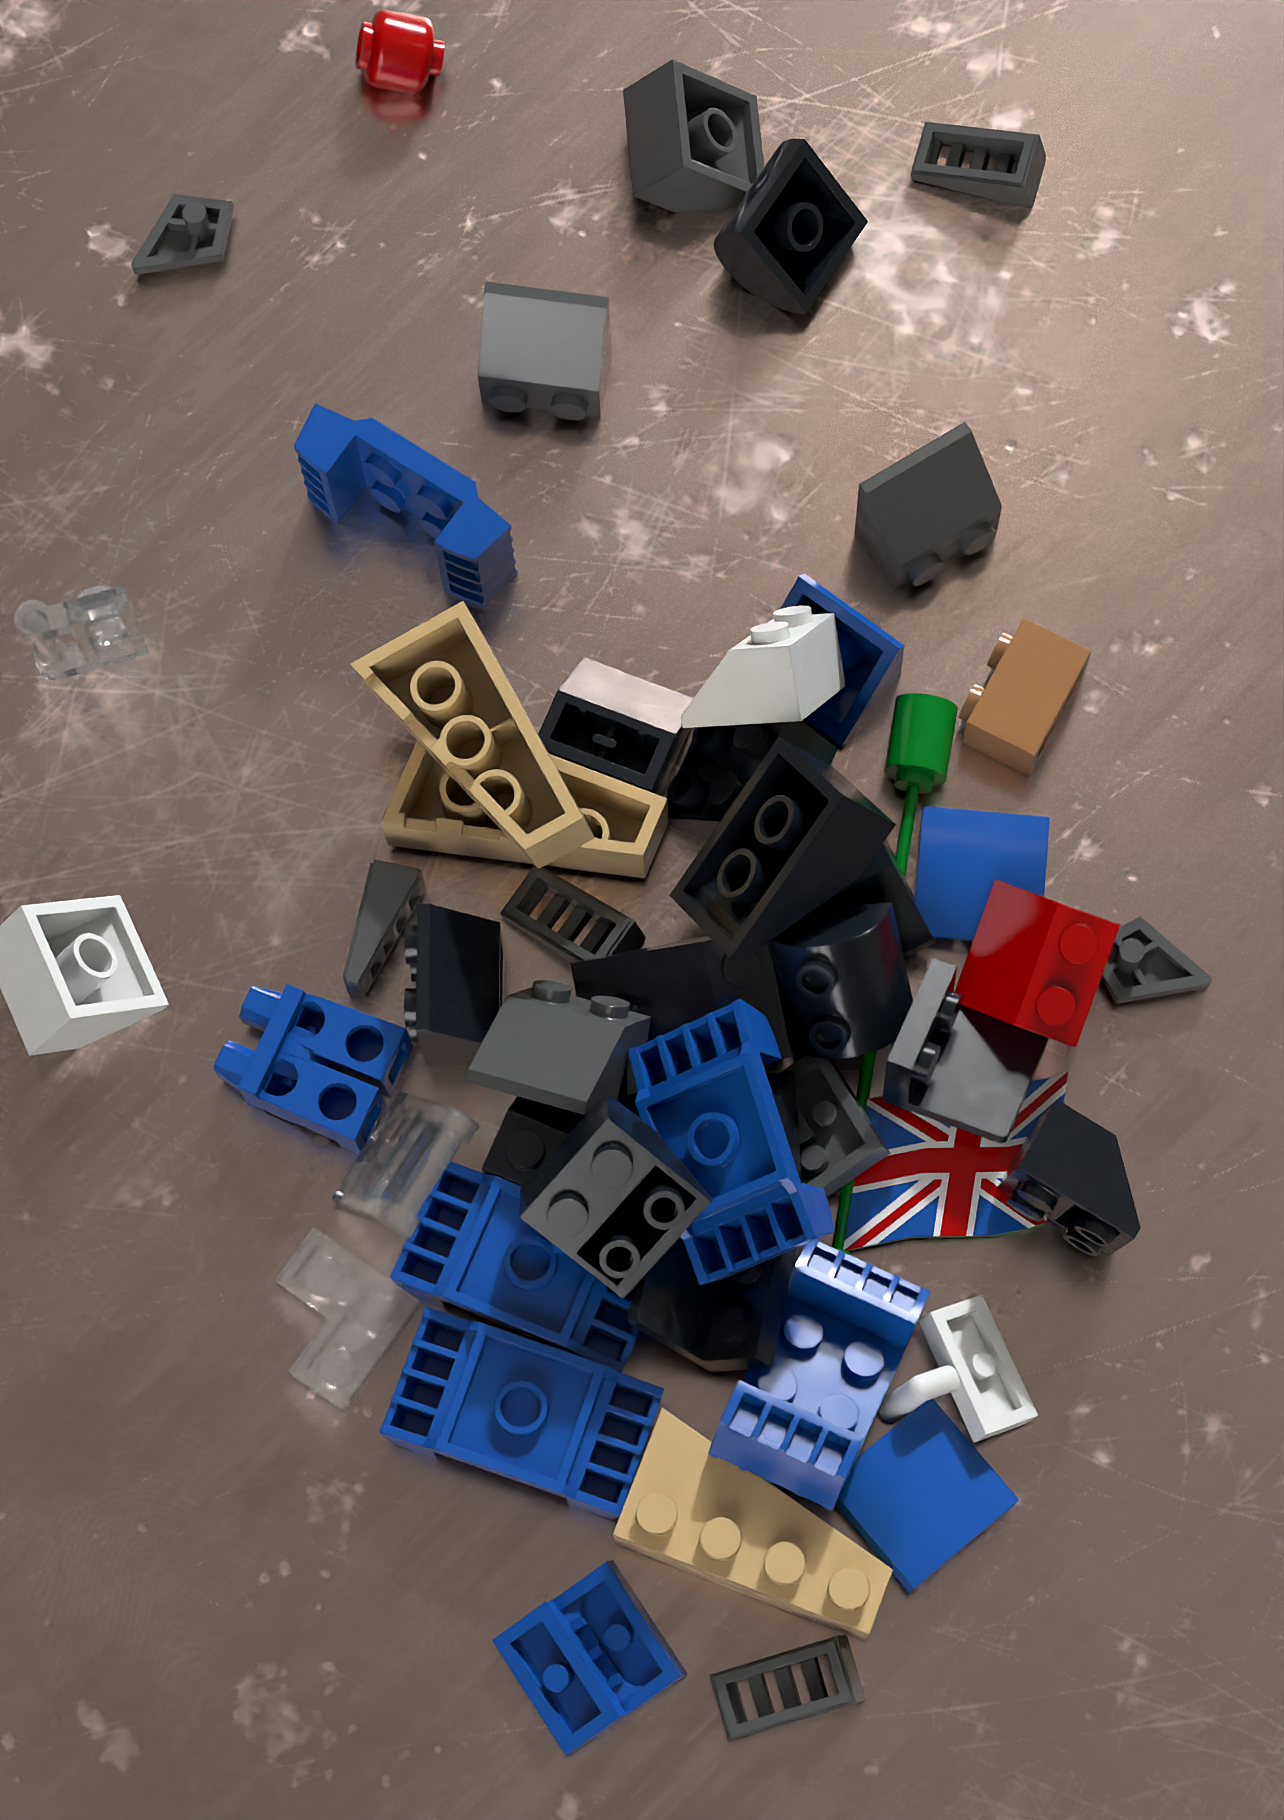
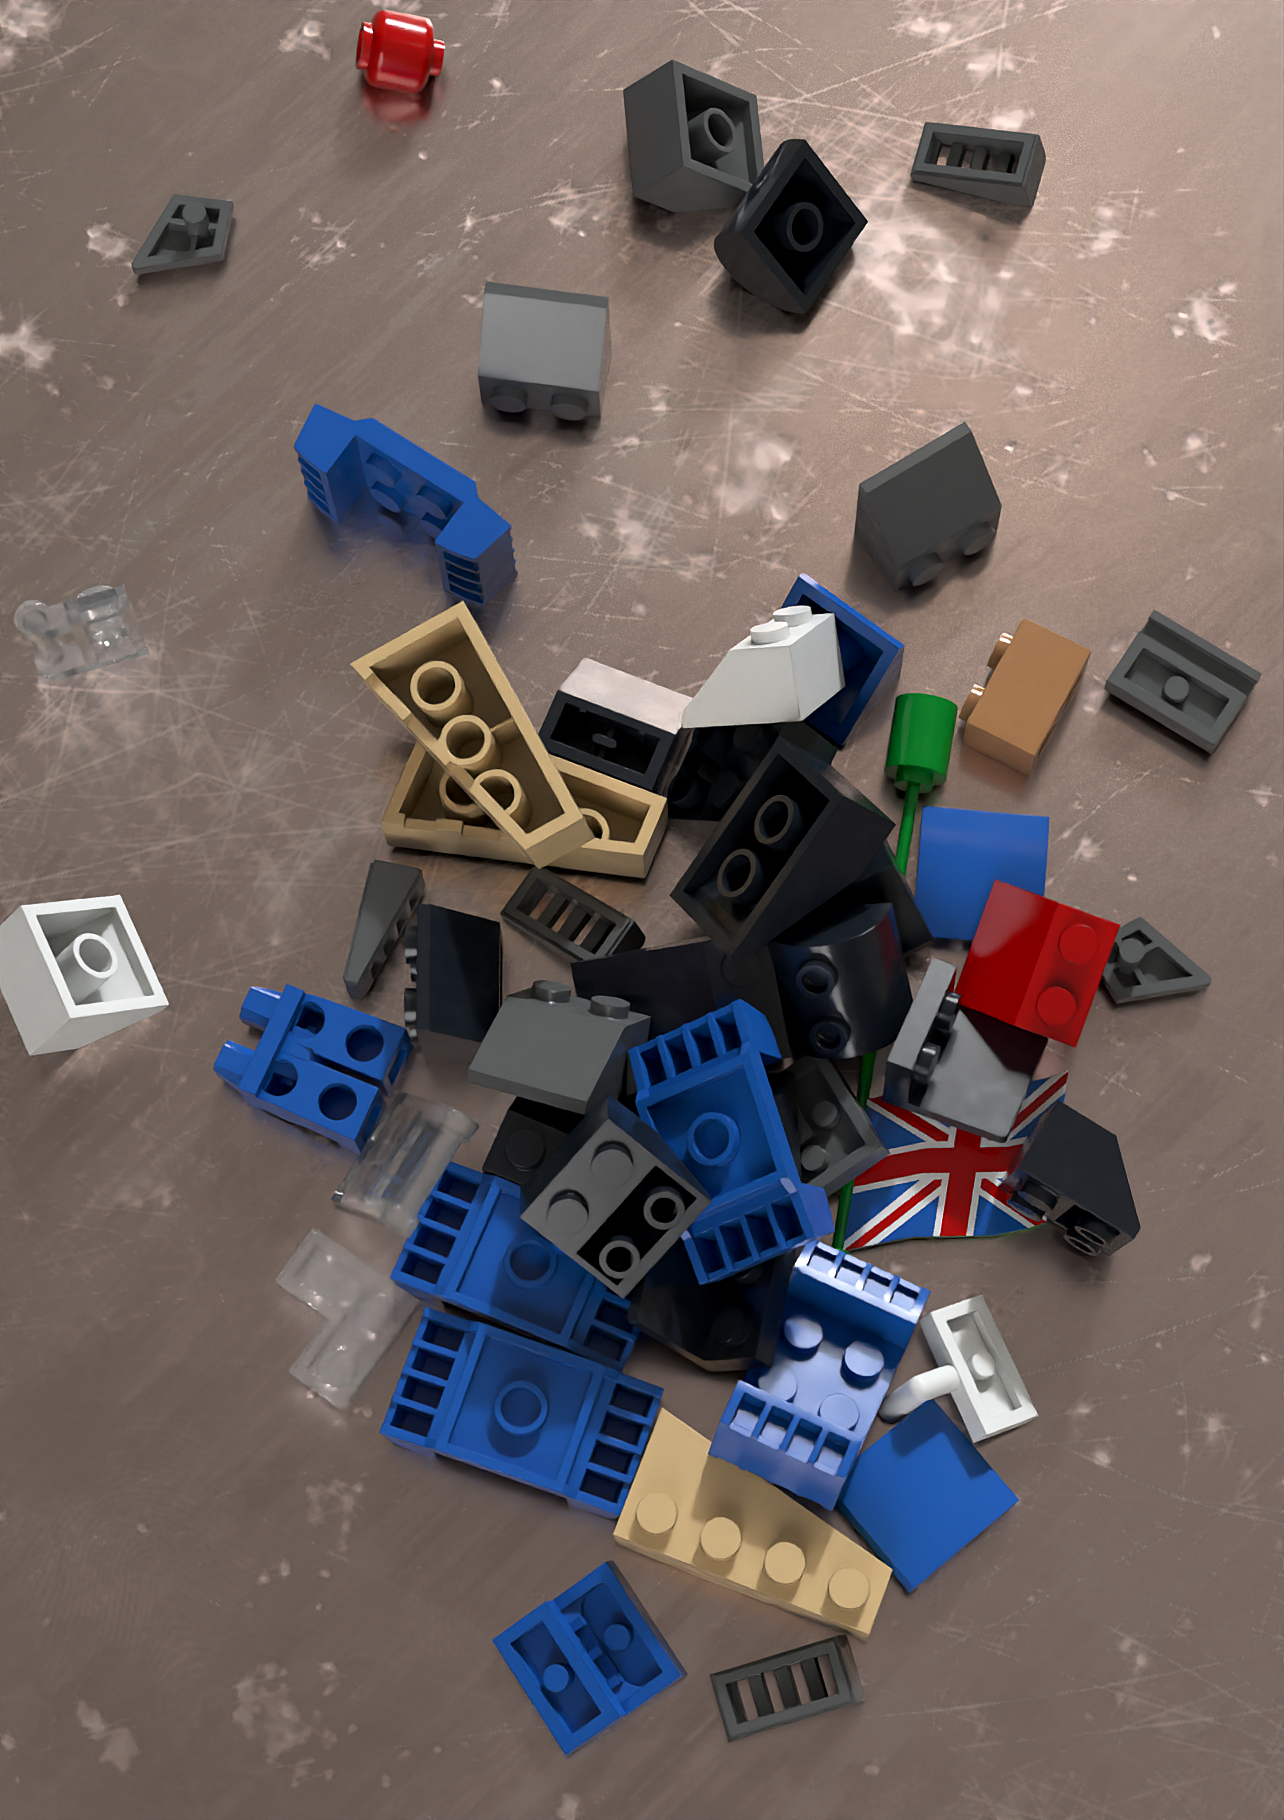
(1182, 681): none -> dark grey plate

